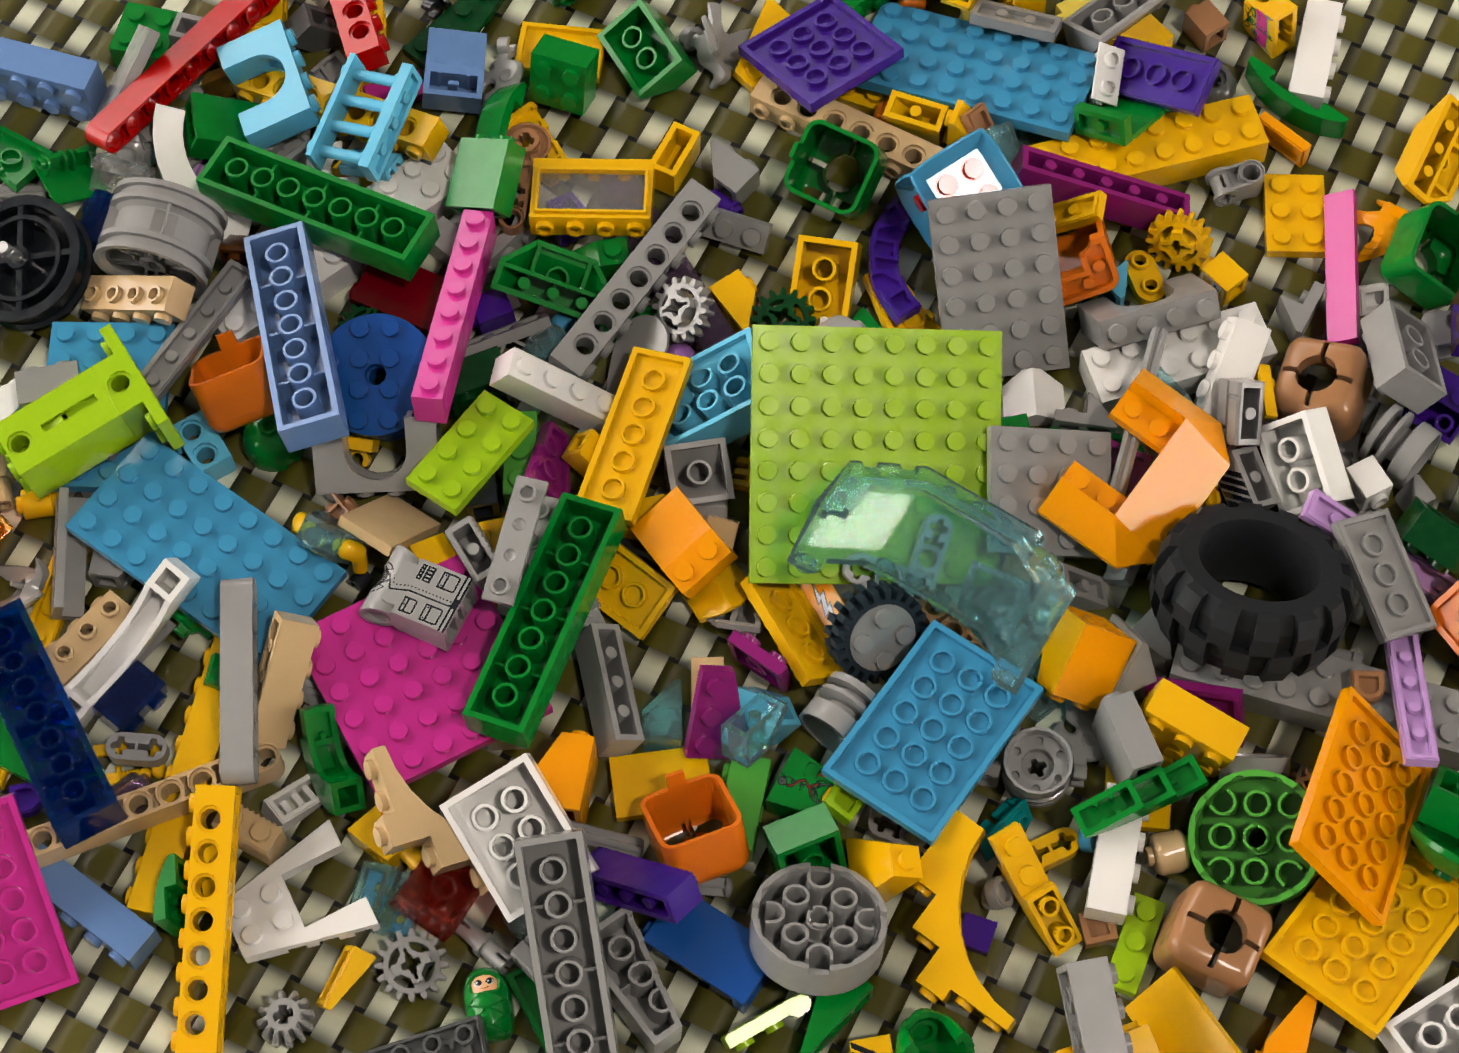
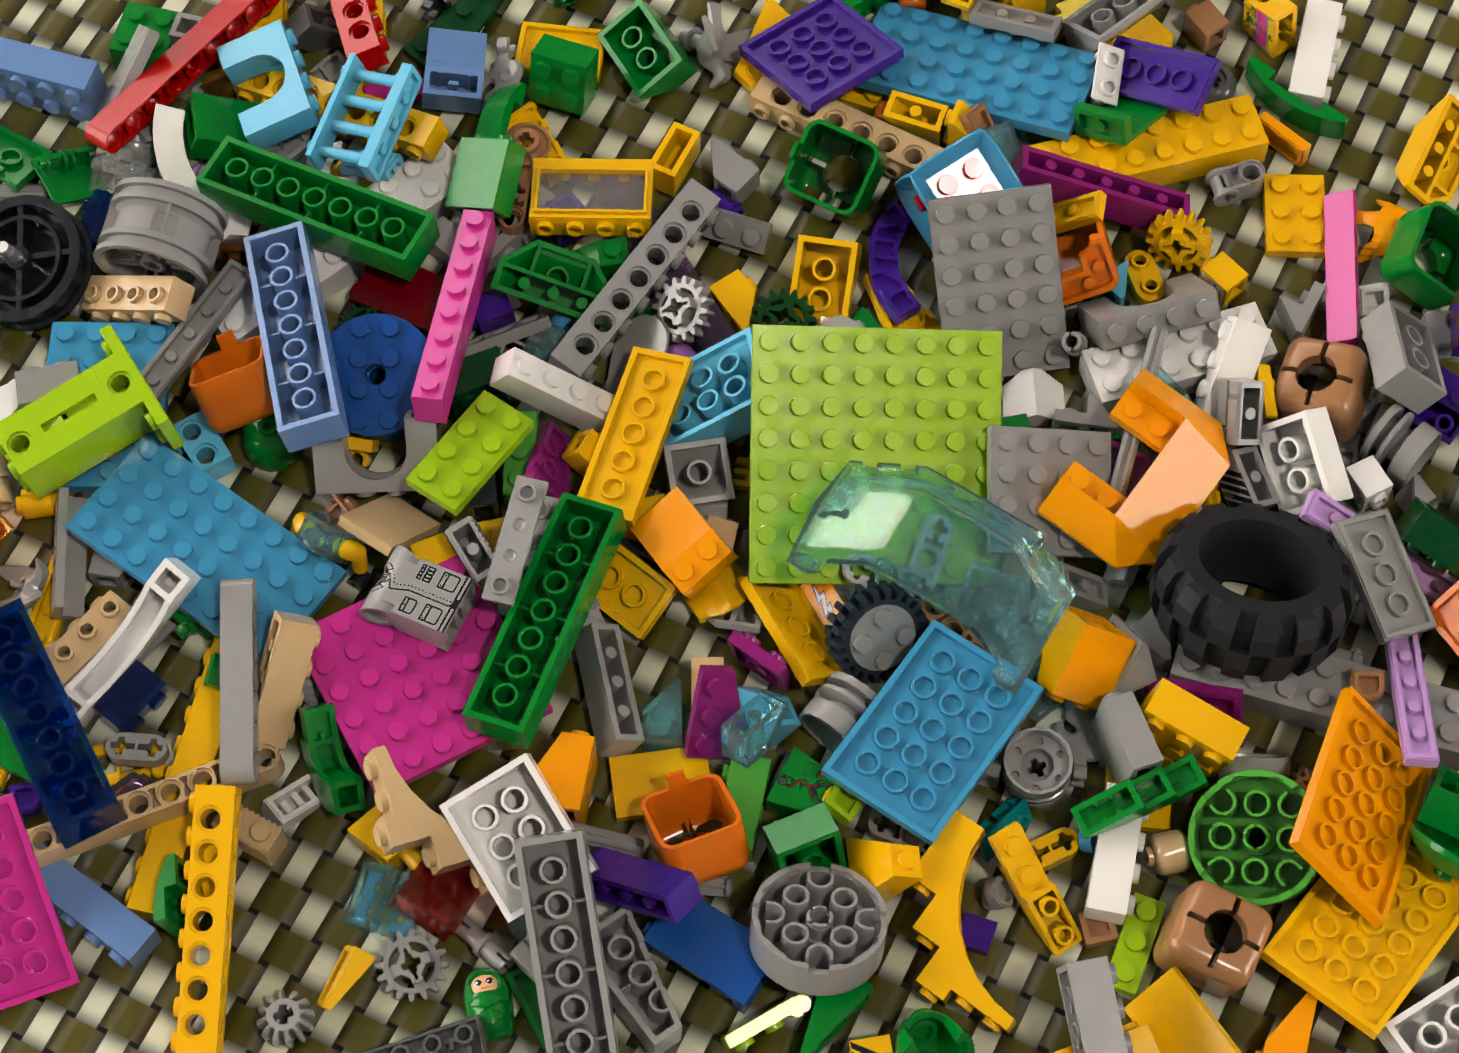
(266, 914): white wing -> none
(1070, 339): none -> light grey pin

